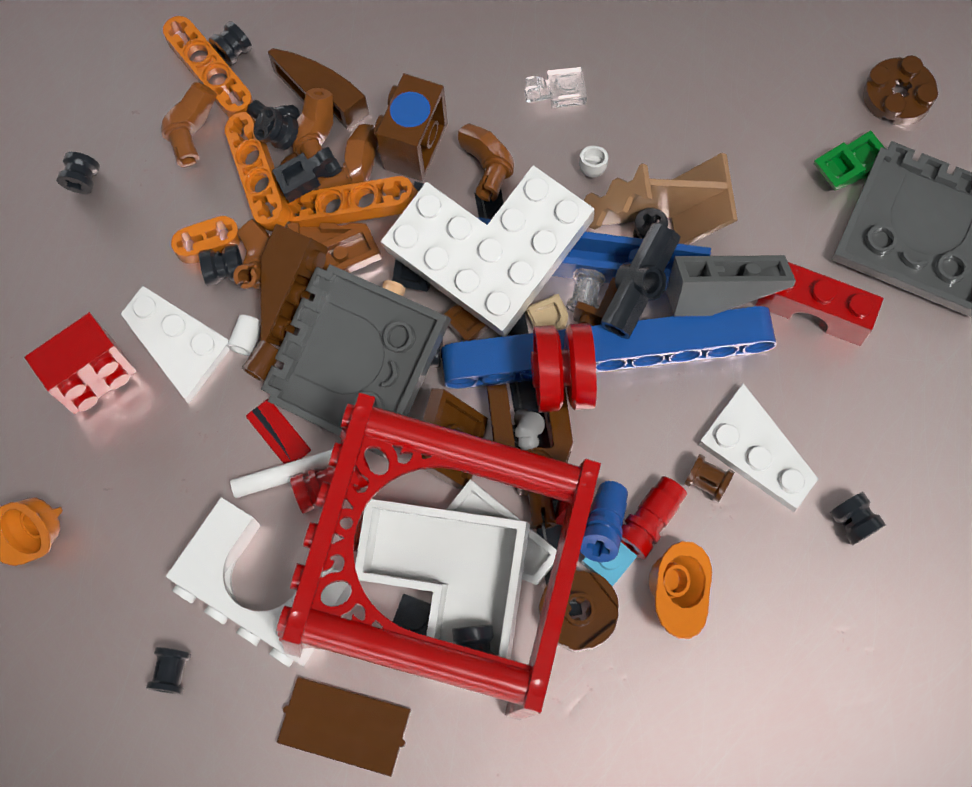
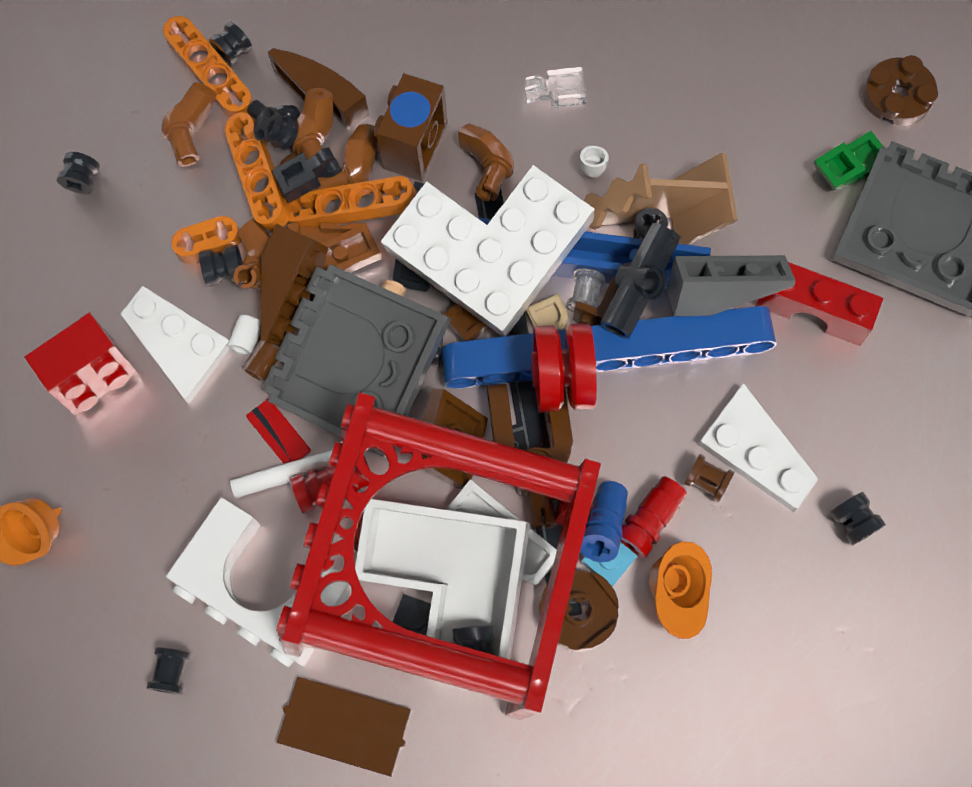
(528, 428): light grey arm -> none

